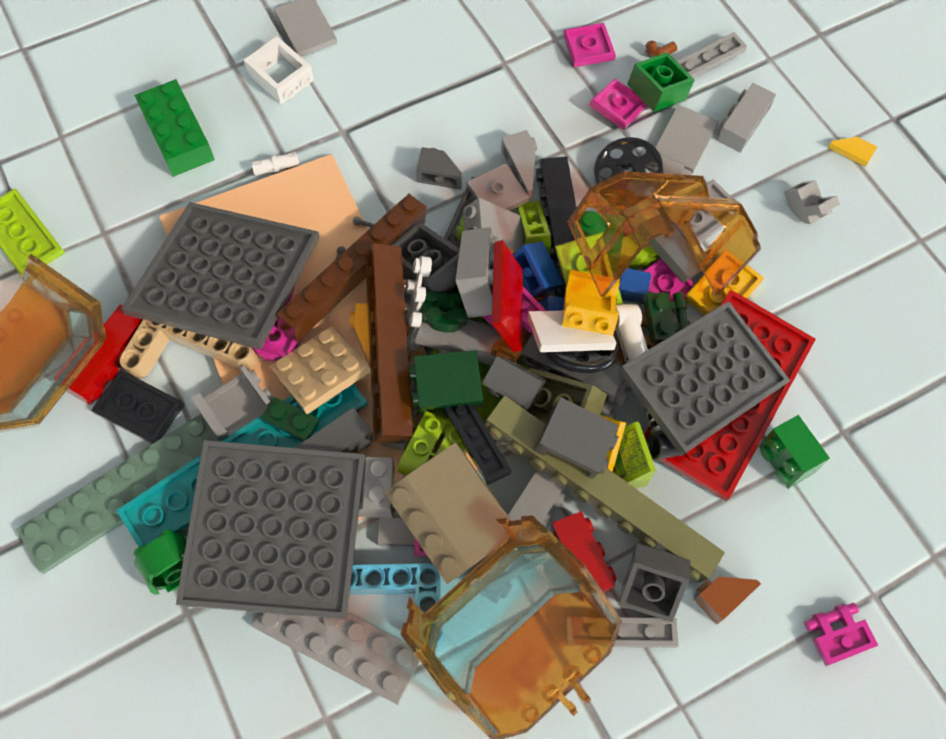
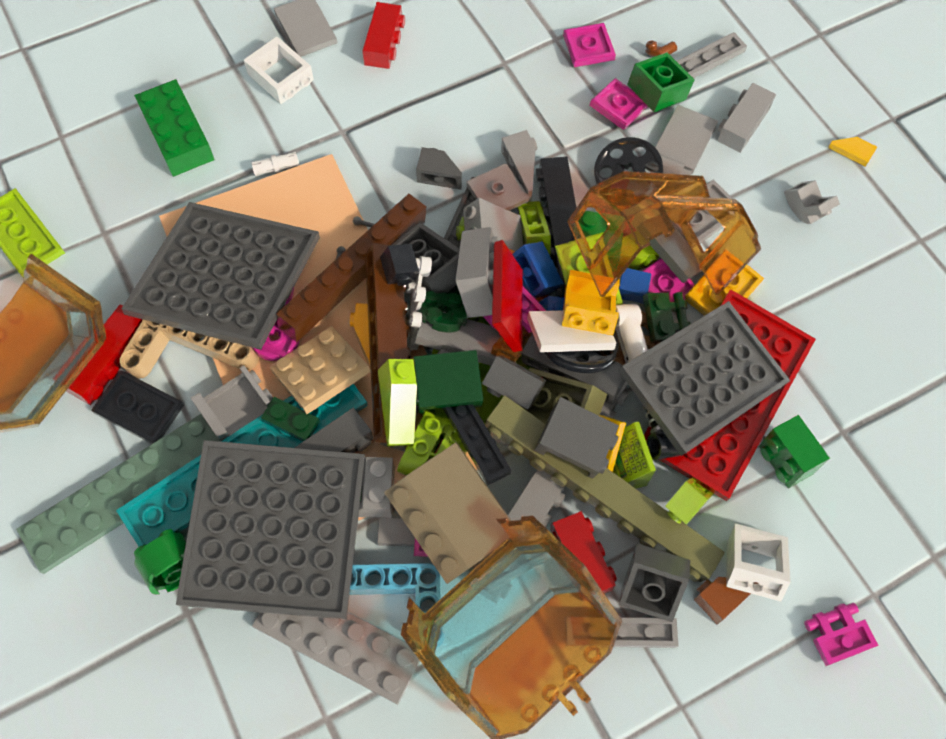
(383, 35): none -> red brick
(398, 400): none -> slope
(399, 264): none -> black brick
(688, 501): none -> lime slope
(741, 575): none -> white window

